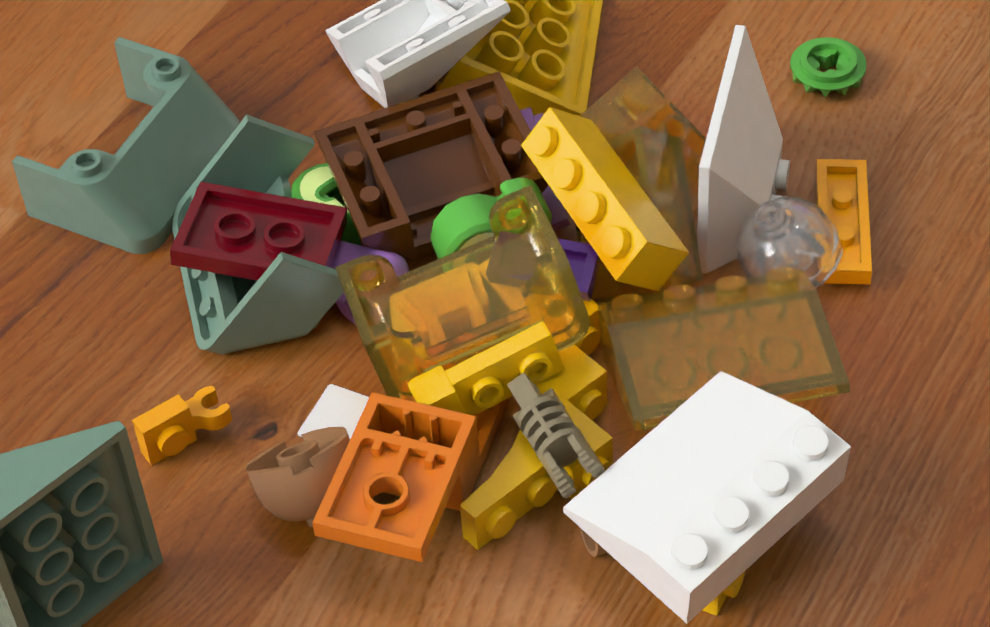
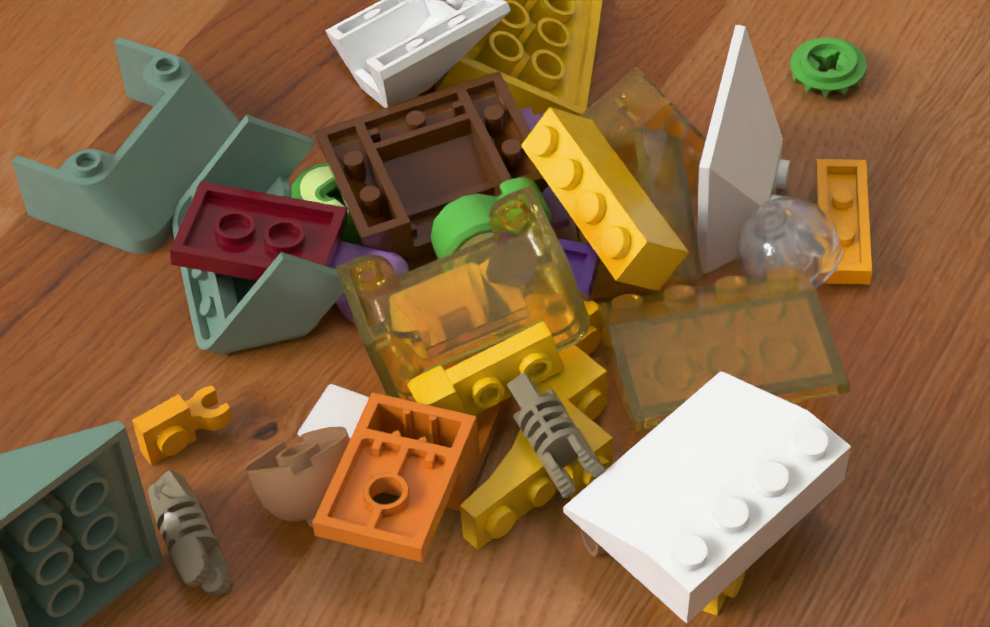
(188, 534): none -> dark tan hinge

